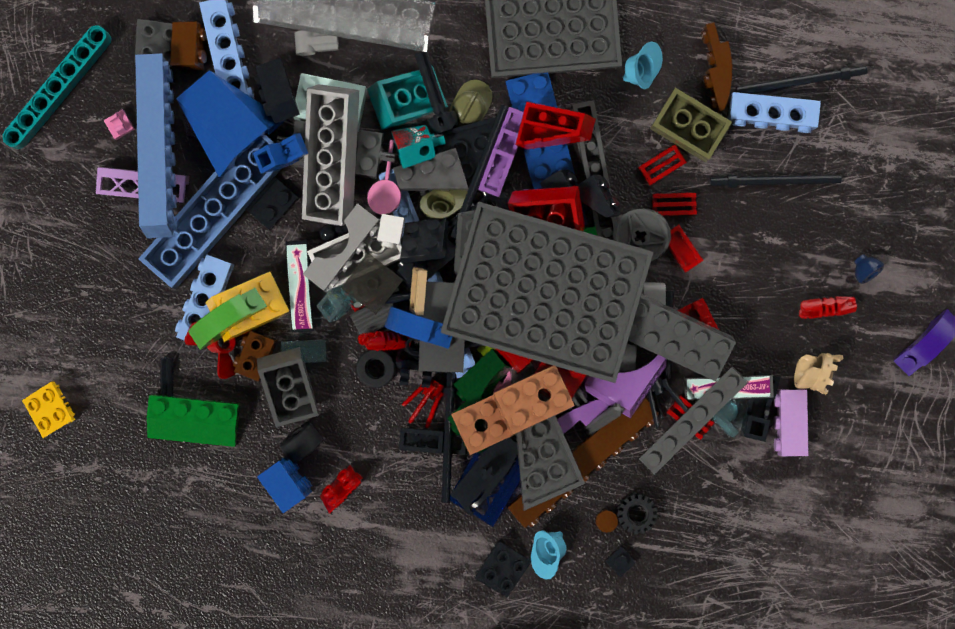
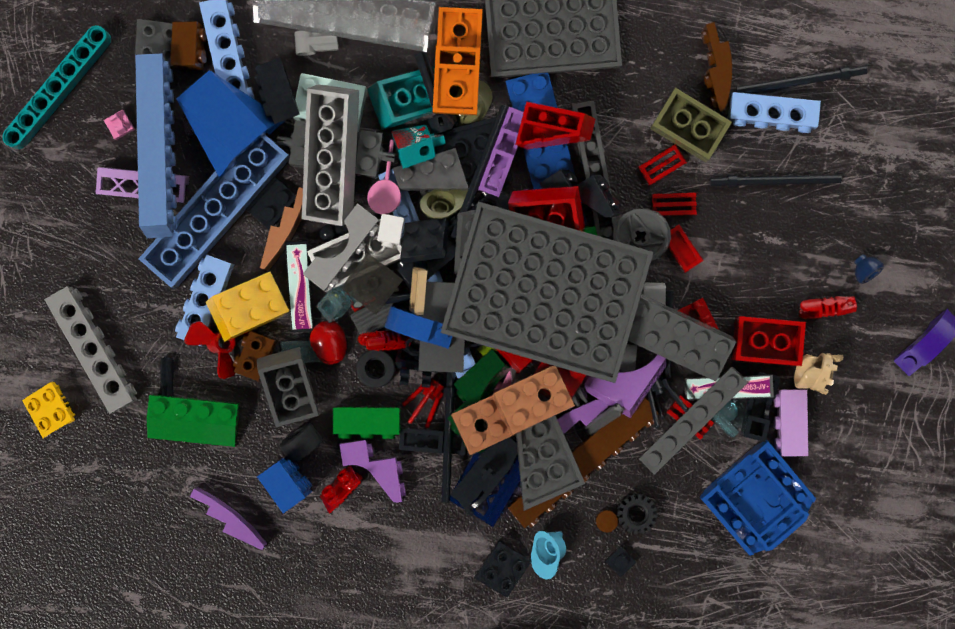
(58, 304): none -> light grey brick
(224, 317): bright green arch -> none
(235, 523): none -> medium lavender slope
(279, 235): none -> nougat slope
(280, 154): blue brick -> none
(328, 342): none -> red hat
(366, 421): none -> green brick
(384, 470): none -> medium lavender arch
(457, 61): none -> orange bracket
(644, 66): medium azure piece -> none
(759, 499): none -> blue wedge
(768, 341): none -> red brick

